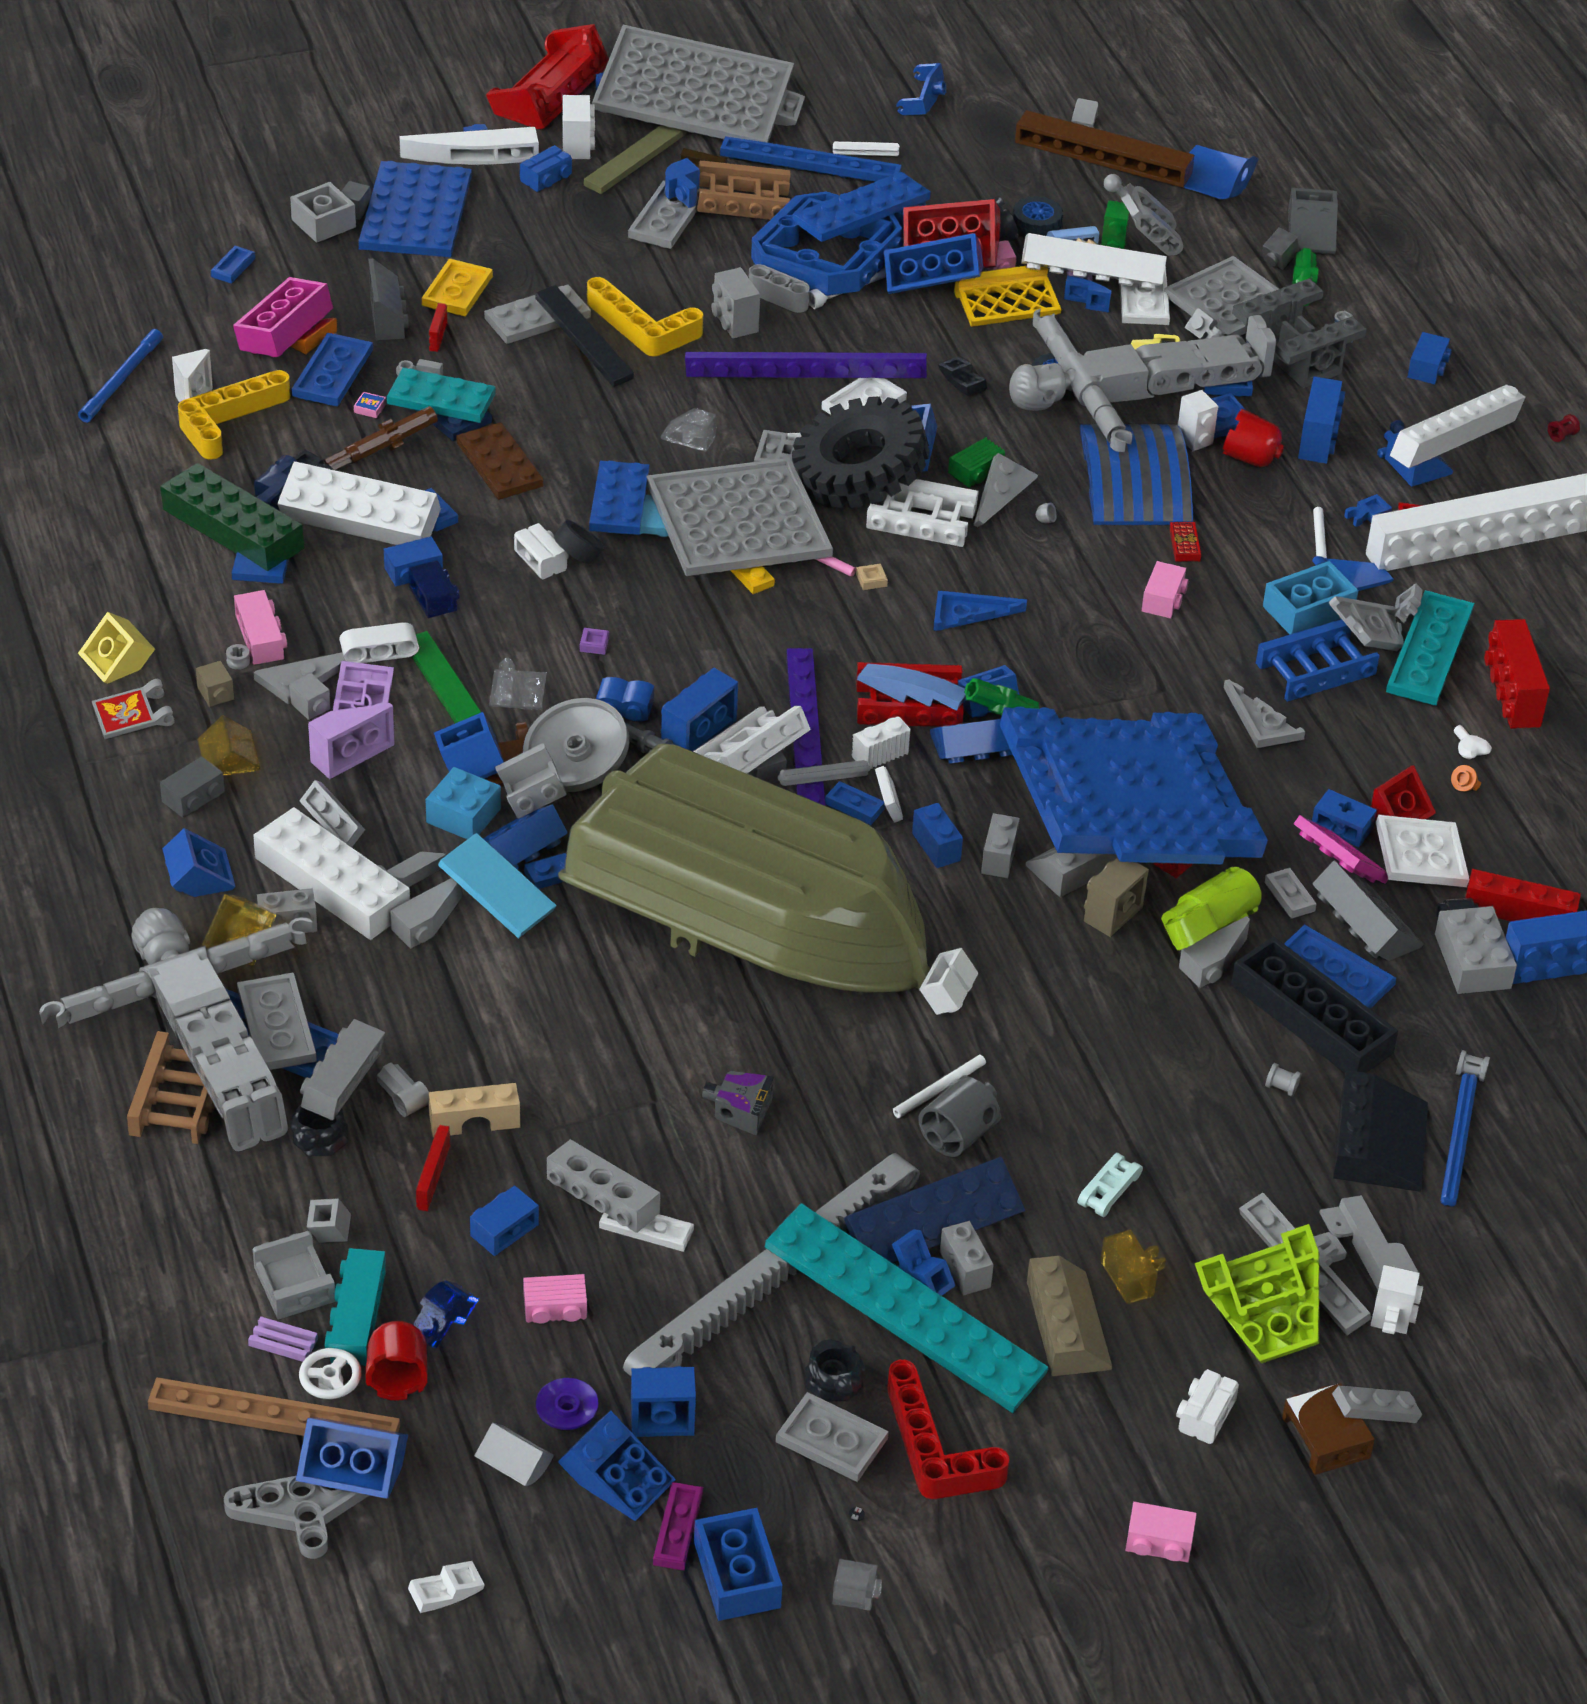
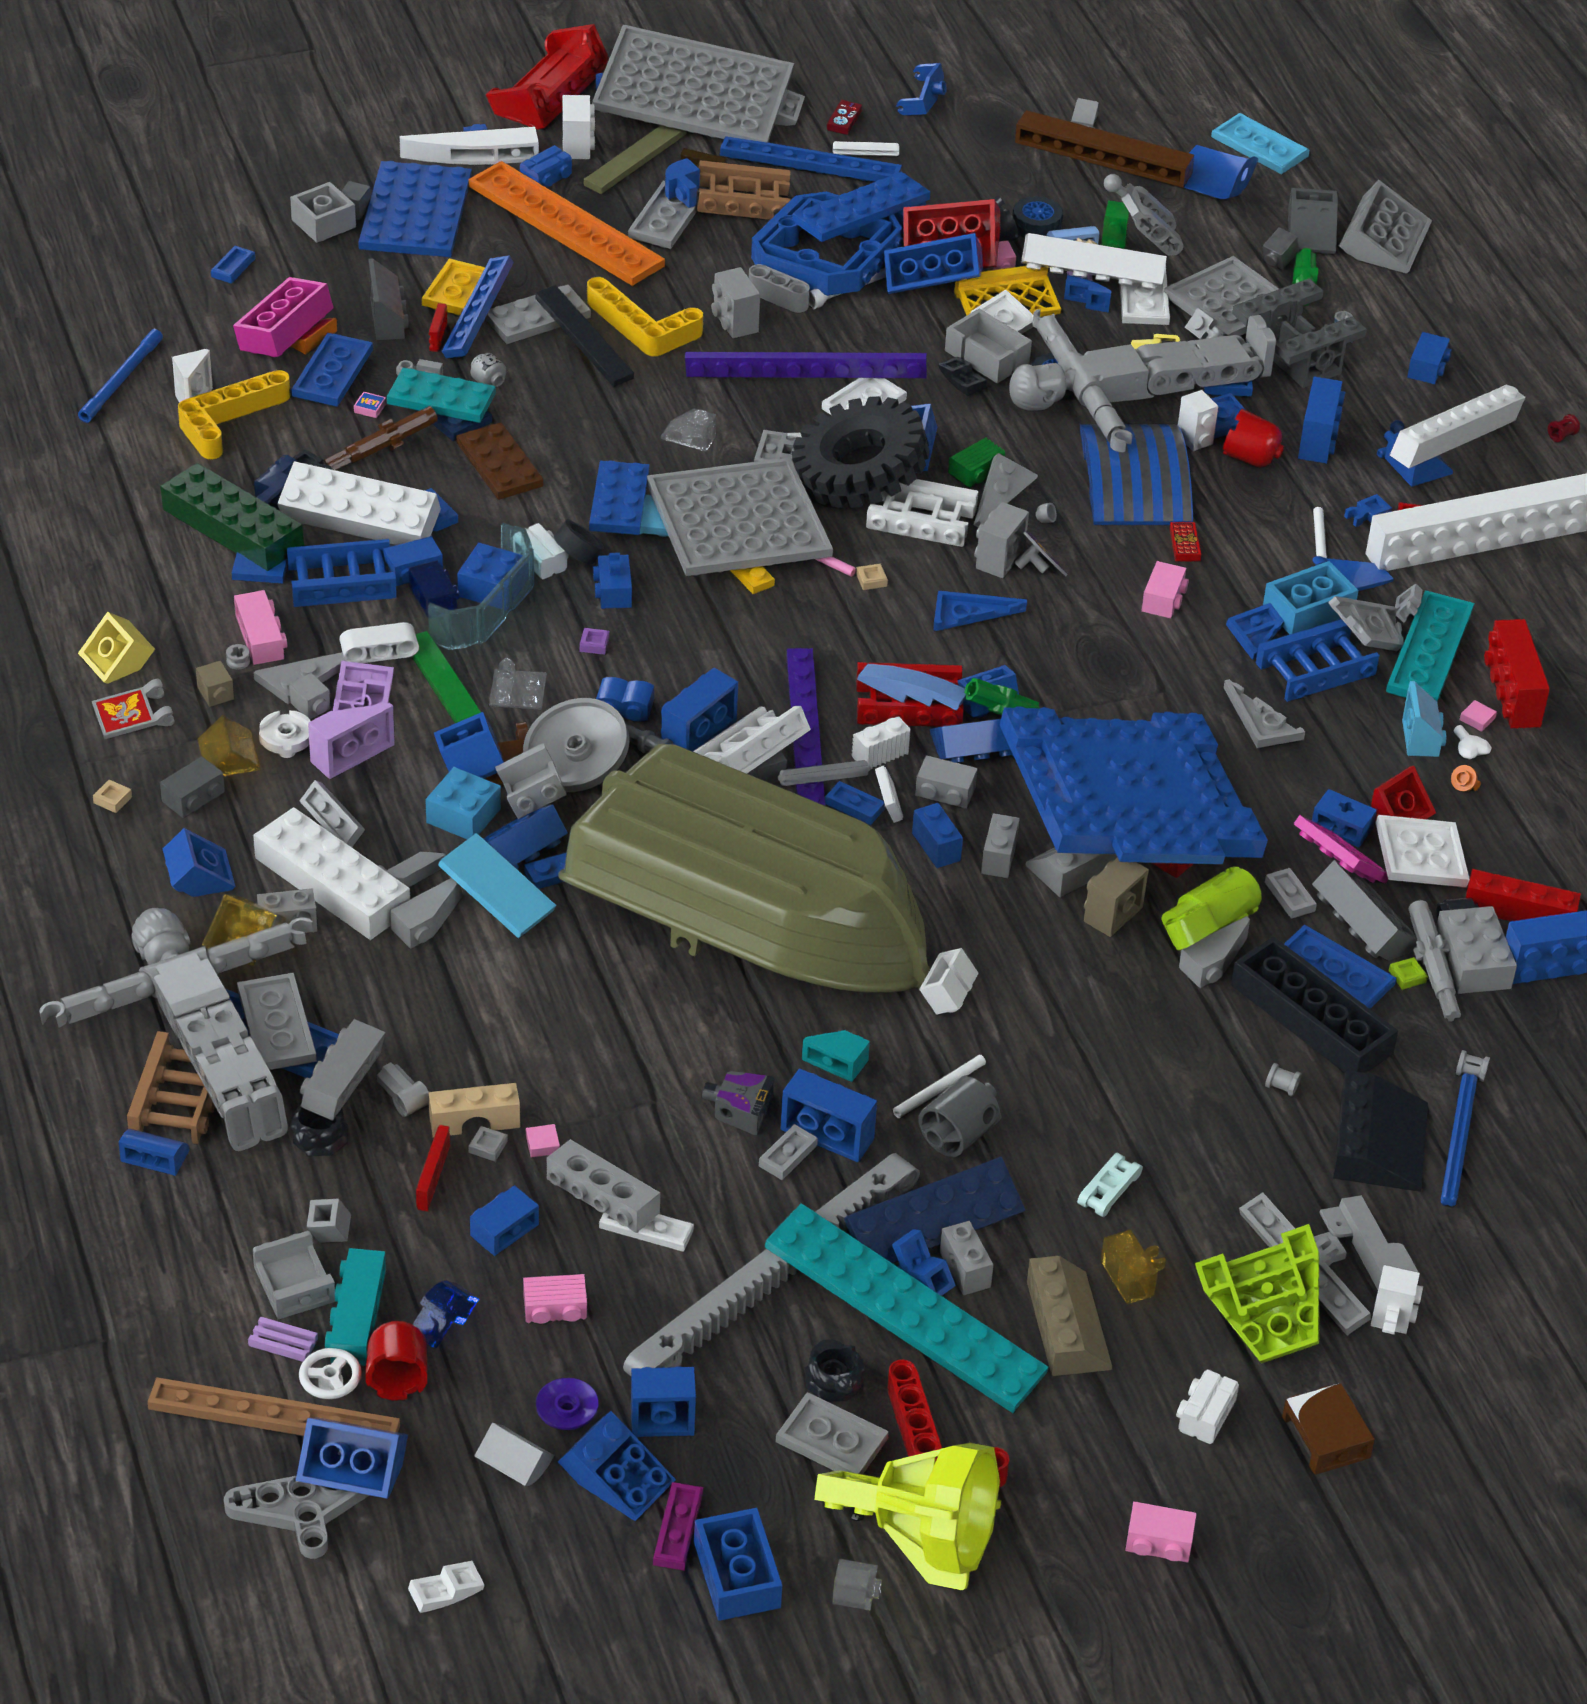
(112, 796): none -> tan plate
(152, 1151): none -> blue brick
(284, 744): none -> white plate
(340, 589): none -> blue fence
(477, 307): none -> blue plate
(477, 623): none -> clear light blue windscreen
(484, 571): none -> blue brick
(488, 369): none -> light grey head
(488, 1143): none -> light grey tile
(542, 1140): none -> bright pink tile
(567, 223): none -> orange plate
(613, 580): none -> blue brick
(788, 1152): none -> light grey plate
(830, 1112): none -> blue brick
(837, 1053): none -> teal slope
(844, 117): none -> dark red tile
(931, 1509): none -> neon yellow plate
(946, 781): none -> light grey brick
(988, 345): none -> light grey piece
(1001, 539): none -> light grey brick
(1008, 311): none -> white plate
(1031, 554): none -> light grey shield
(1255, 627): none -> blue wing
(1260, 141): none -> medium azure tile
(1377, 1404): light grey plate -> none
(1385, 230): none -> light grey slope
(1408, 973): none -> lime tile
(1422, 723): none -> medium azure slope
(1432, 953): none -> light grey piece
(1478, 715): none -> bright pink tile

